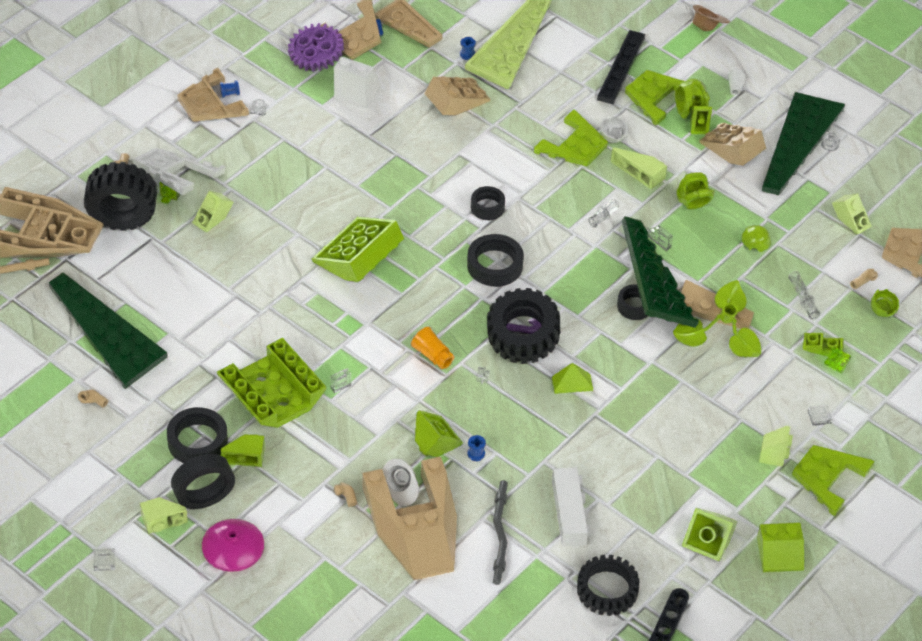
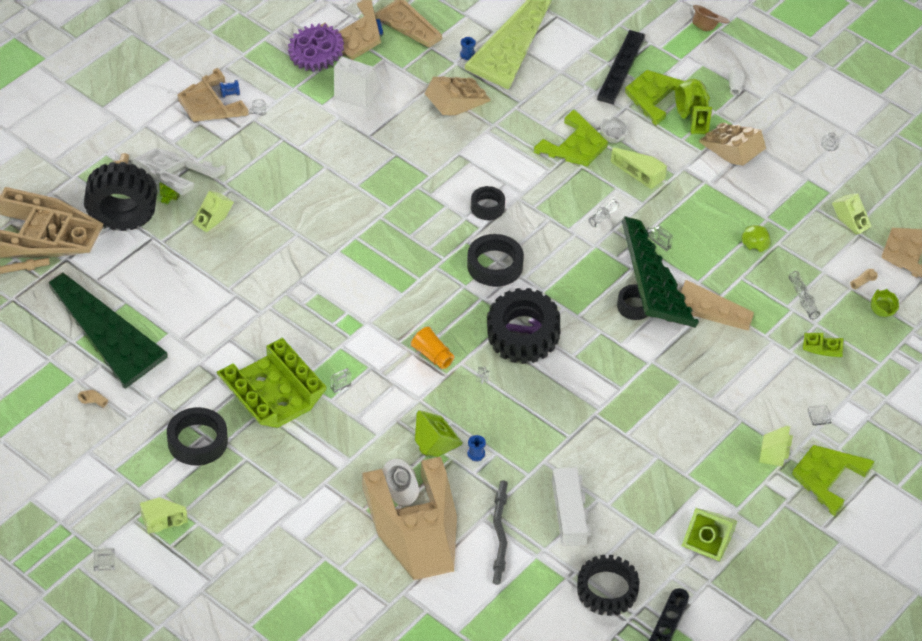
(196, 468): black tyre -> none
(235, 552): dark pink dish -> none
(245, 451): lime slope -> none
(347, 491): tan arm -> none
(359, 247): lime slope -> none
(571, 380): lime slope -> none
(694, 191): lime helmet -> none
(731, 301): lime plant -> none
(781, 547): lime slope -> none
(801, 133): dark green wing -> none
(837, 360): clear neon green tile -> none

